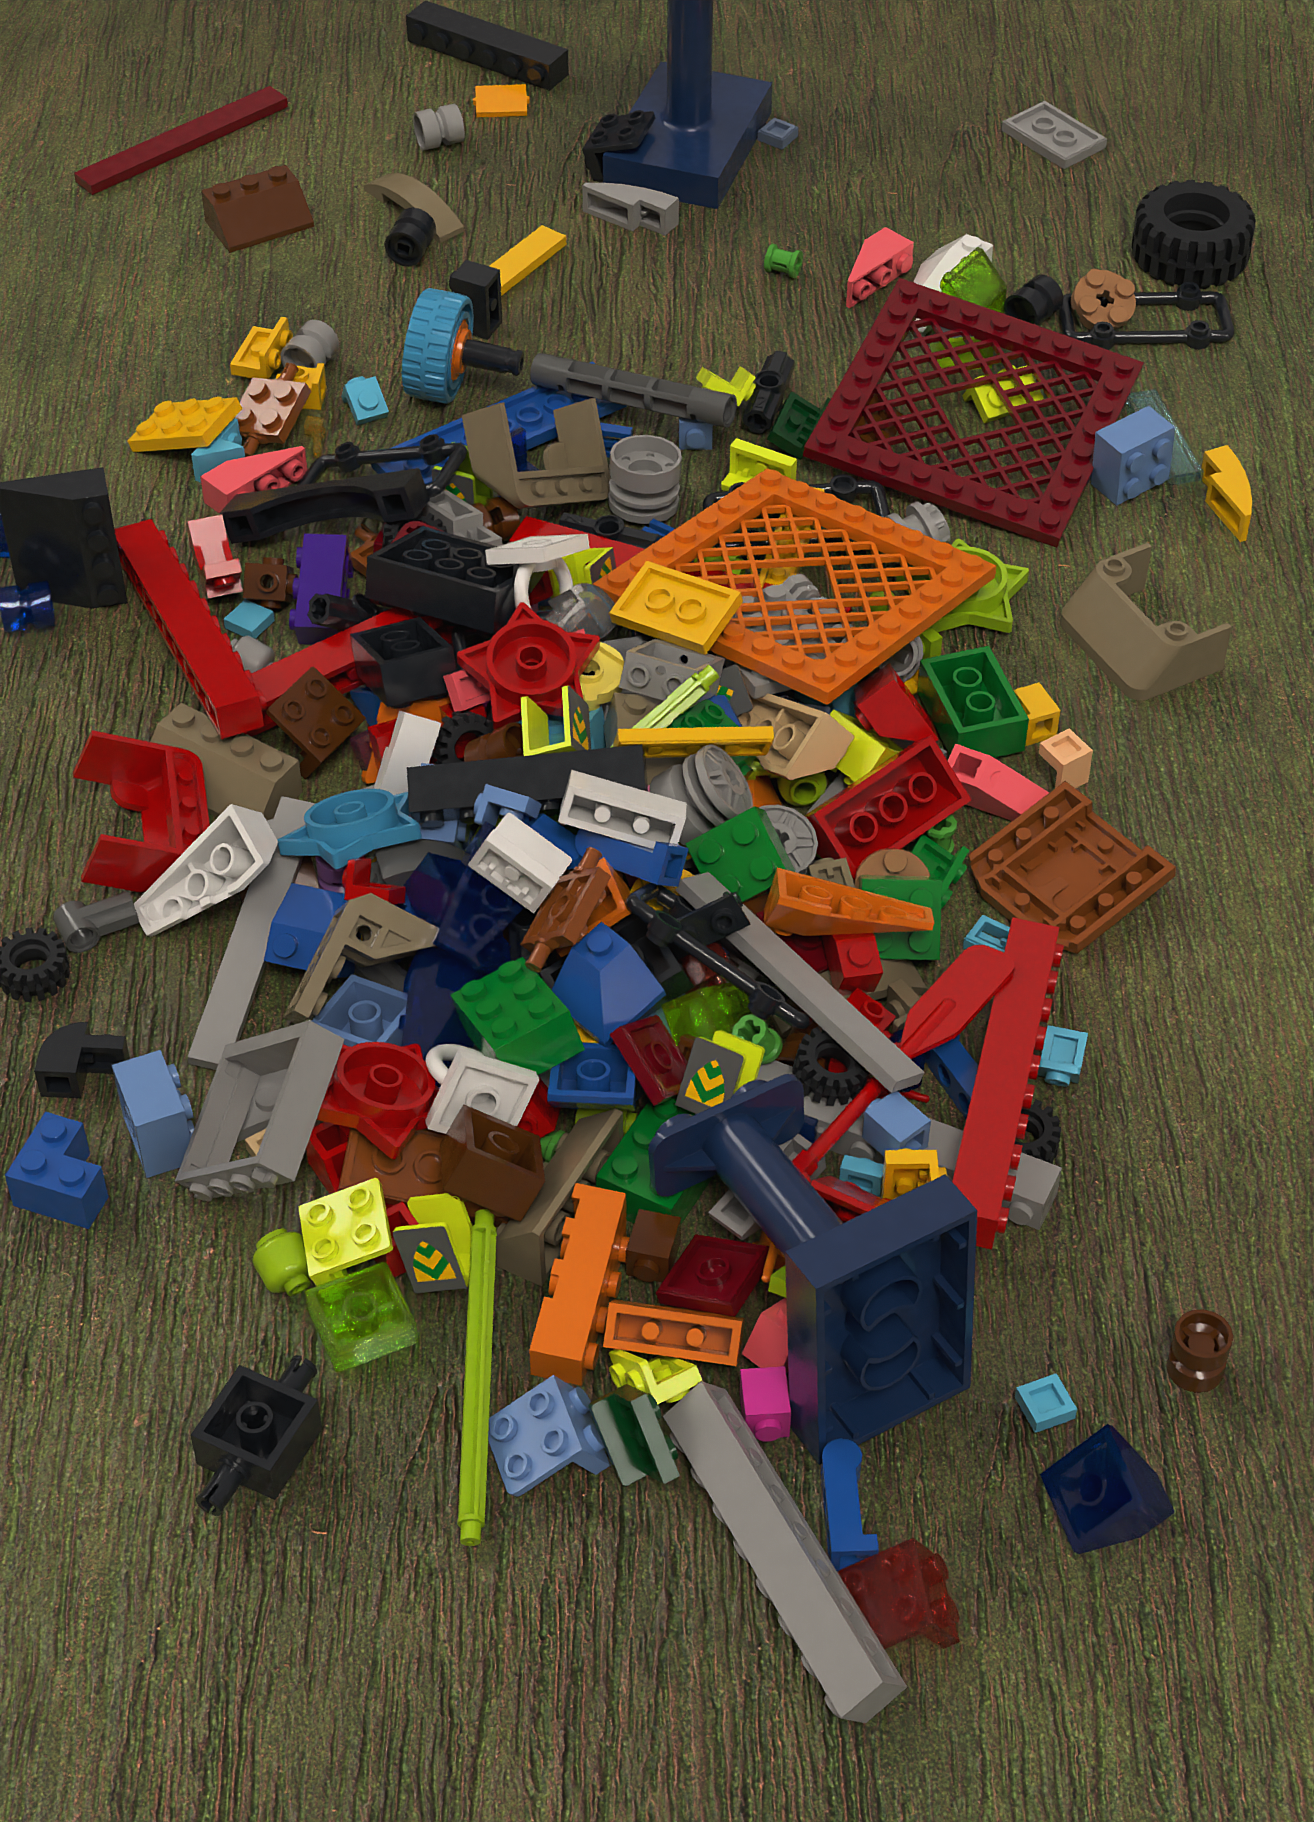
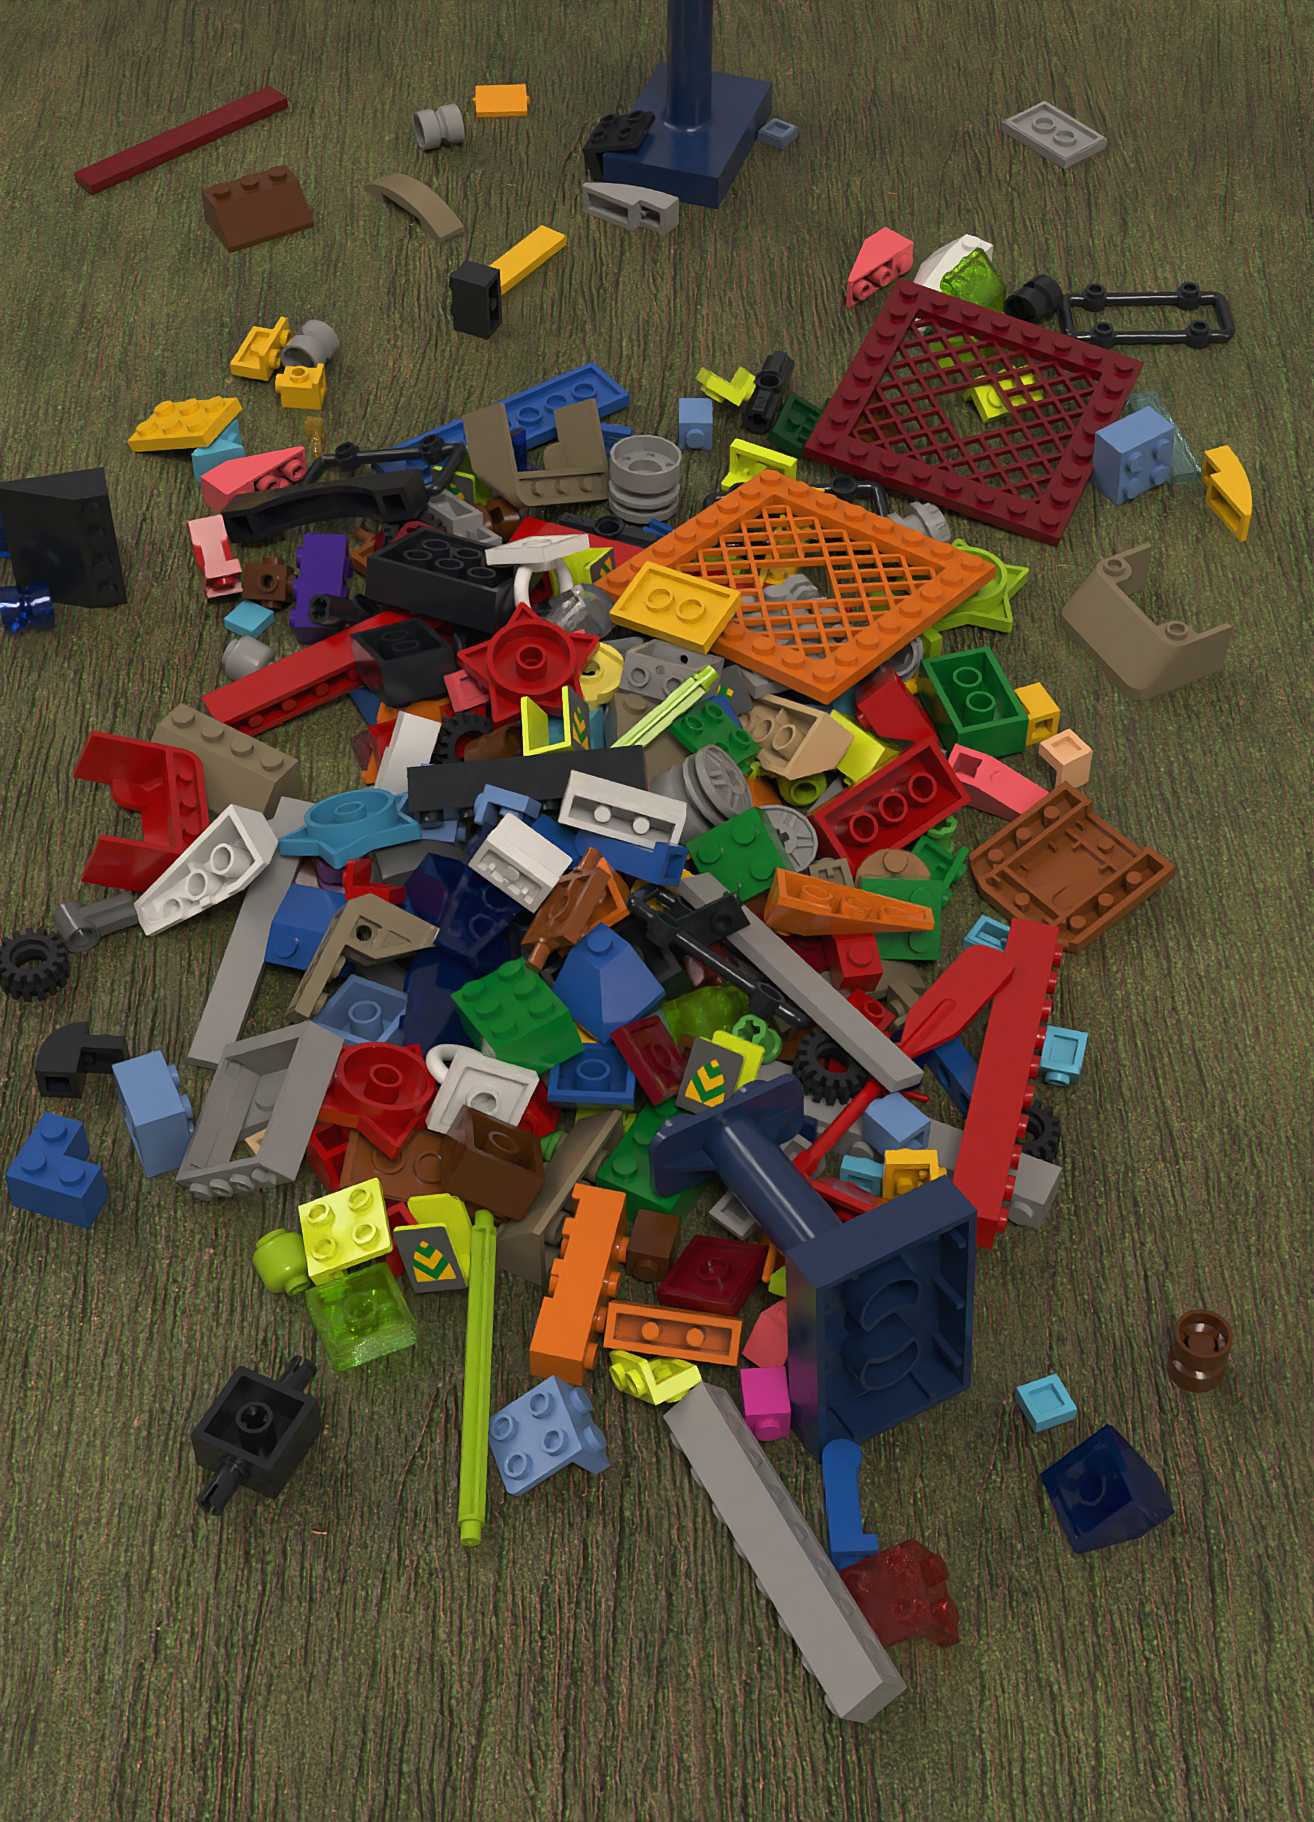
(190, 630): red brick -> none
(271, 409): dark orange plate -> none
(315, 718): reddish brown bracket -> none
(365, 399): medium azure bracket -> none
(410, 237): black wheel -> none
(442, 347): dark azure wheel -> none
(487, 45): black brick -> none
(633, 1436): dark green bracket -> none
(634, 390): dark grey piece -> none
(687, 741): yellow tile -> none
(783, 261): bright green bush -> none
(1111, 286): medium nougat plate -> none
(1193, 233): black tyre -> none

